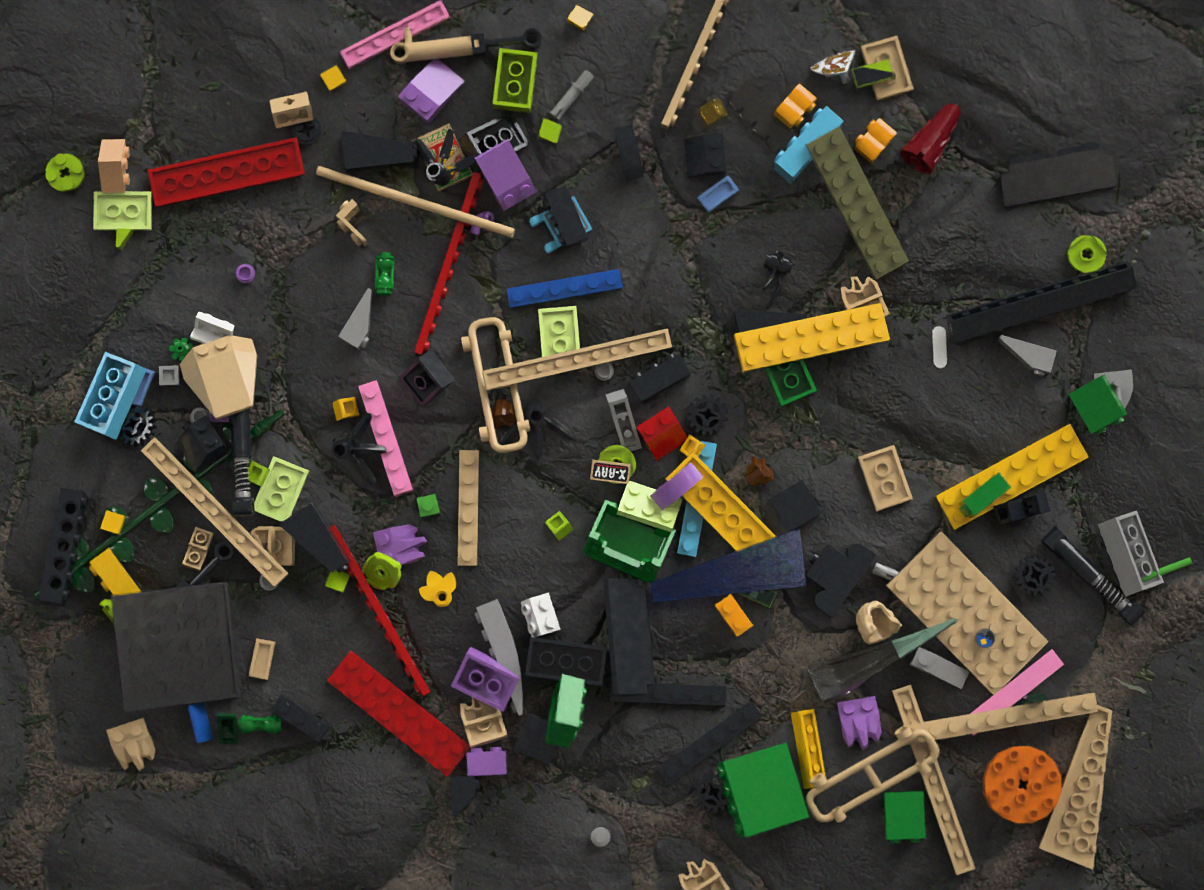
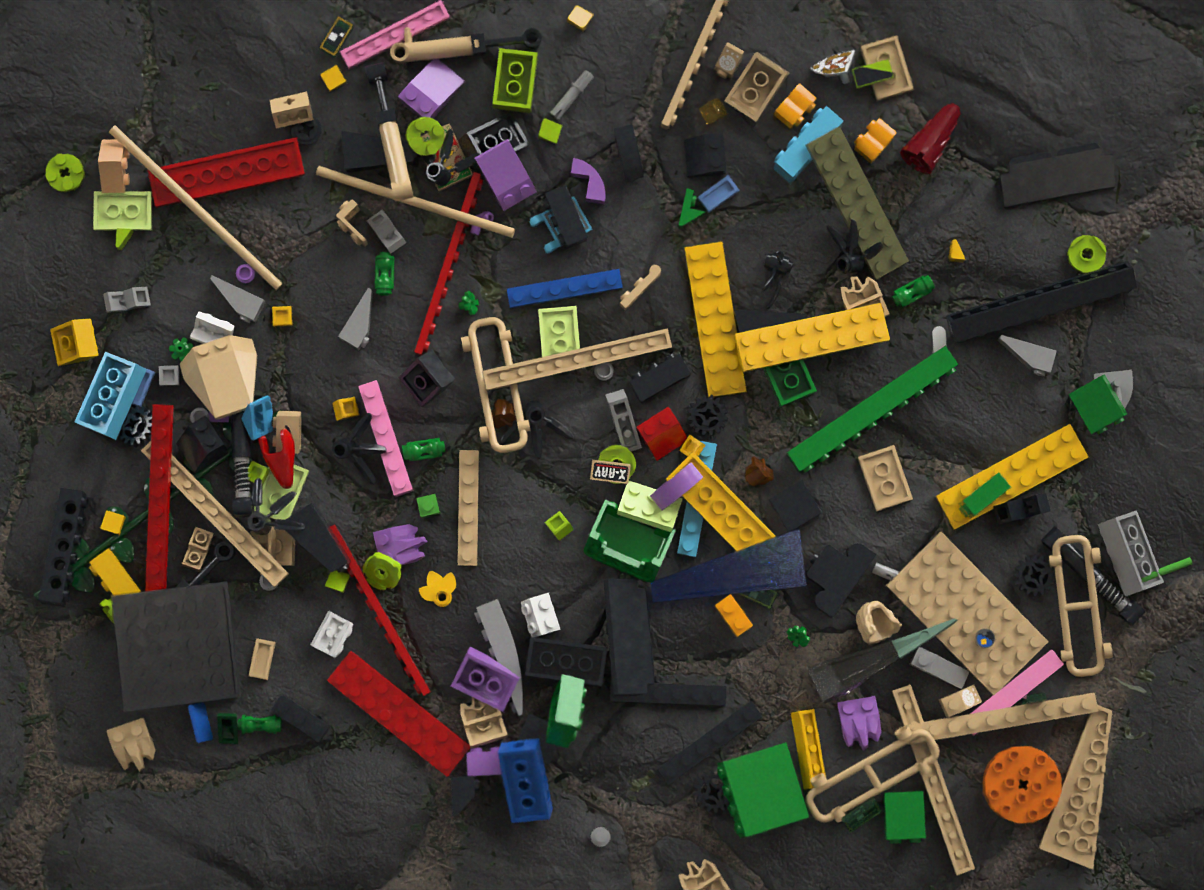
(74, 342): none -> yellow slope
(127, 300): none -> light grey slope
(159, 497): none -> red plate
(195, 207): none -> tan piece
(243, 302): none -> light grey slope
(258, 418): none -> dark azure slope
(262, 524): none -> black plant
(281, 462): none -> red animal
(282, 316): none -> yellow tile
(290, 421): none -> tan brick
(332, 634): none -> white bracket
(336, 36): none -> tile
(386, 231): none -> light grey slope
(390, 136): none -> tan piece
(414, 450): none -> green piece
(434, 130): none -> lime plate
(468, 303): none -> green plant
(525, 780): none -> blue brick
(596, 188): none -> medium lavender brick
(640, 286): none -> tan plate
(689, 215): none -> green slope
(714, 319): none -> yellow plate
(729, 61): none -> tan slope
(756, 86): none -> tan slope
(799, 636): none -> green plant
(853, 261): none -> black plant
(861, 814): none -> clear green tile
(871, 409): none -> green brick
(921, 286): none -> green piece
(955, 252): none -> yellow slope
(960, 701): none -> tan slope
(1103, 650): none -> tan bar

